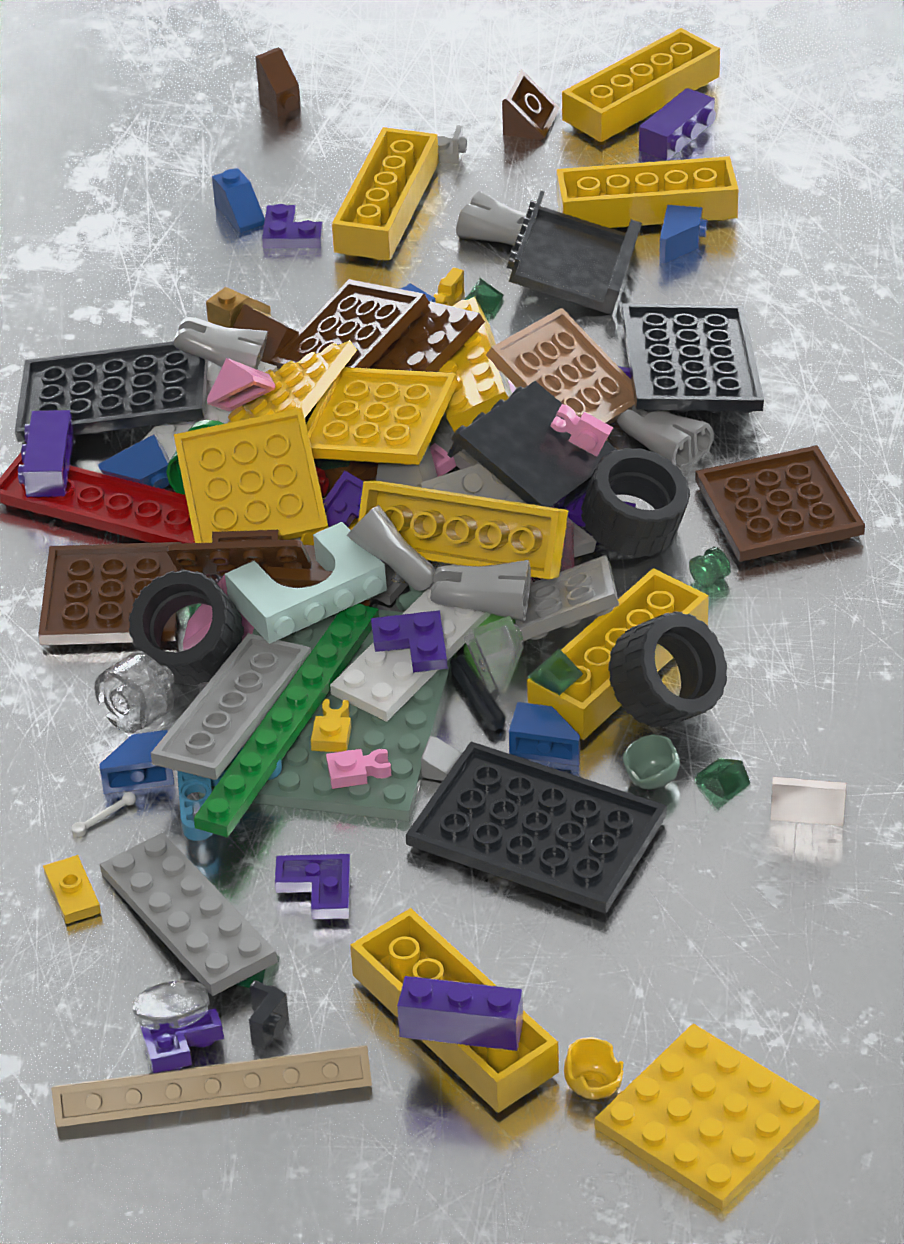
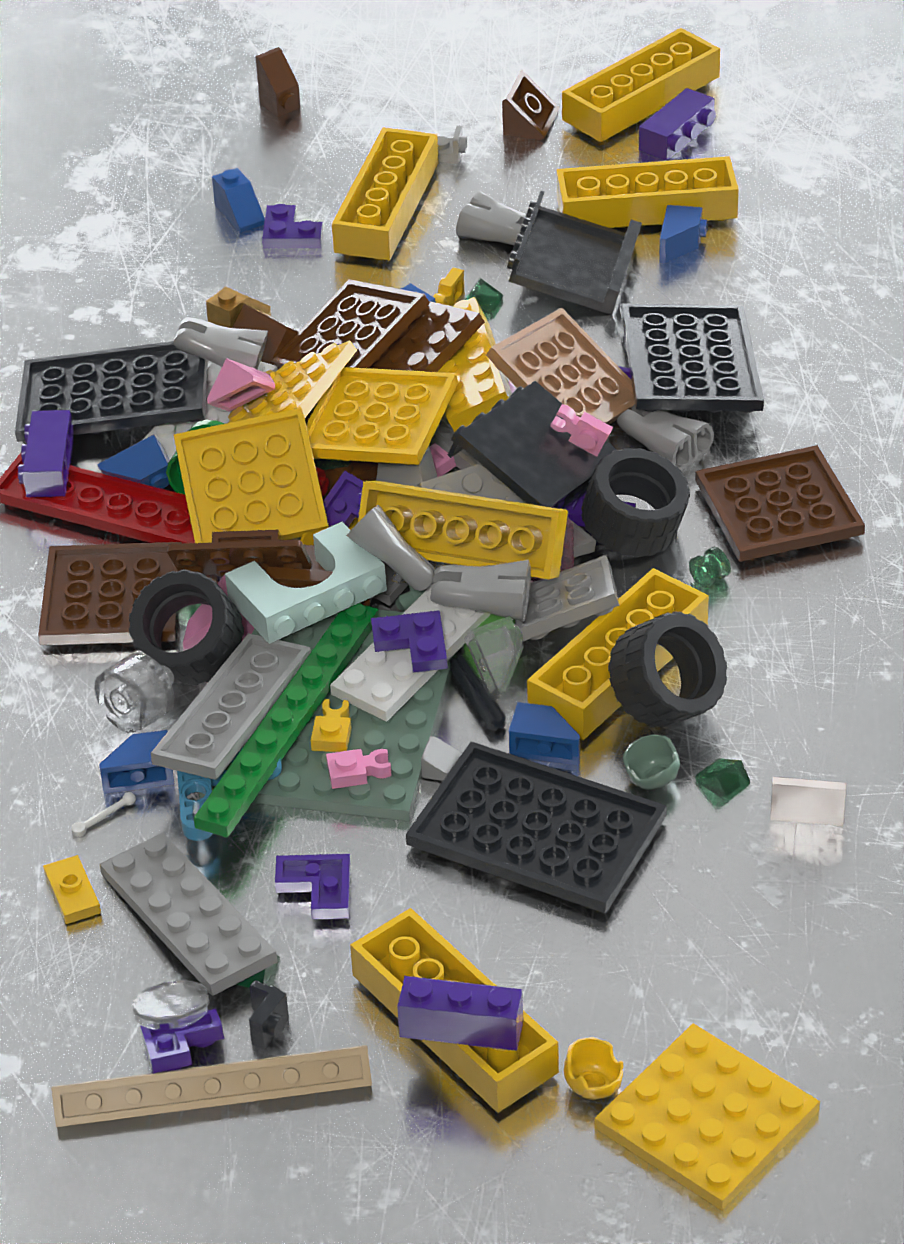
(556, 673): clear green slope -> none

